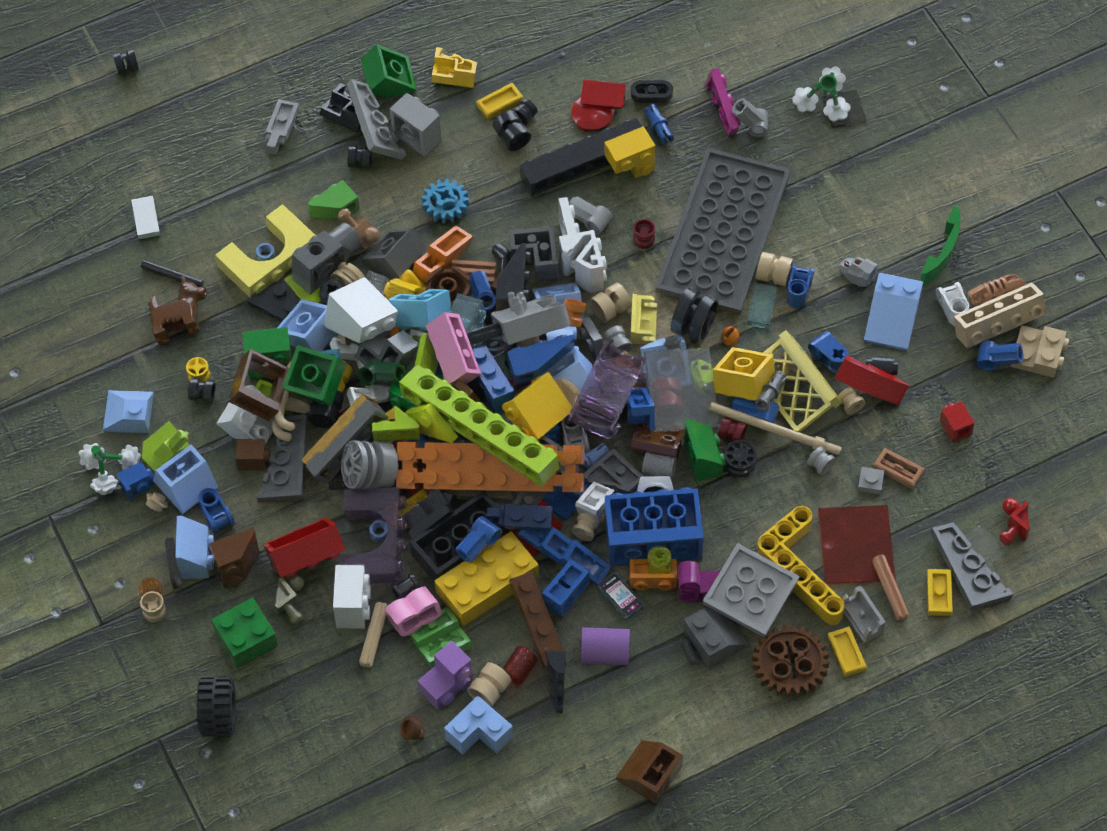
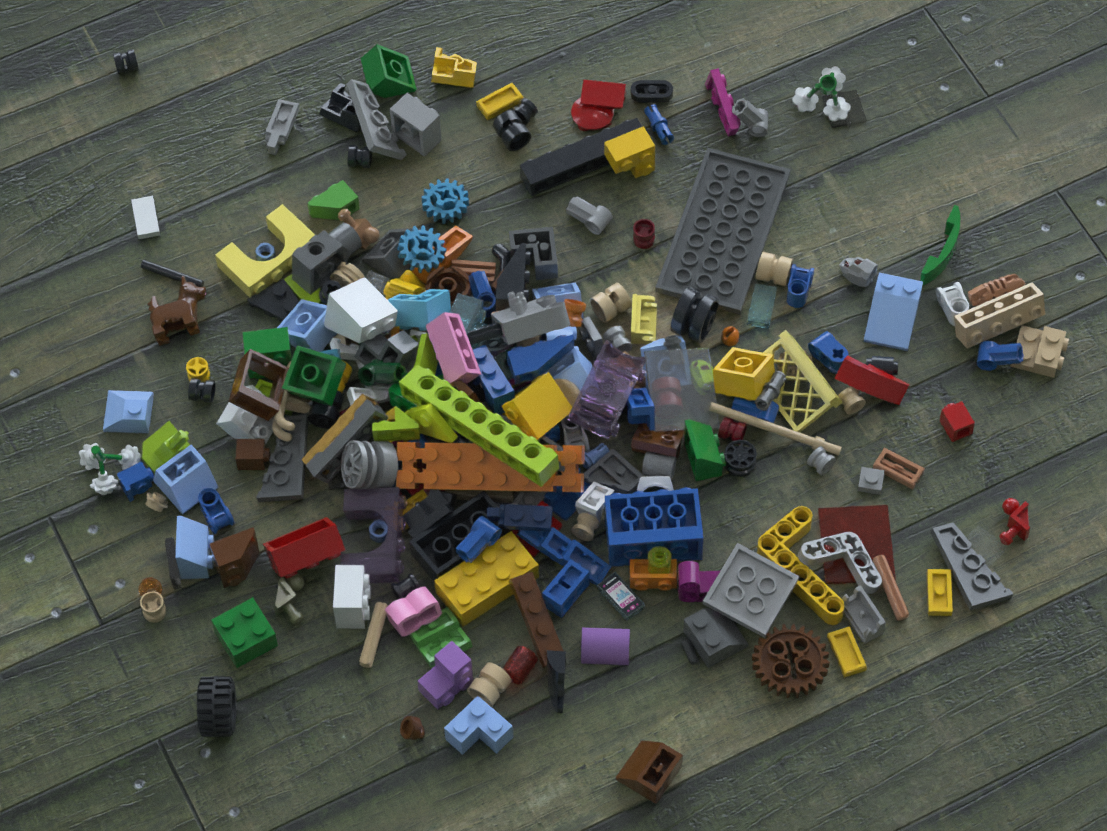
(421, 251): none -> dark azure gear
(580, 251): white piece -> none
(843, 551): none -> light grey beam

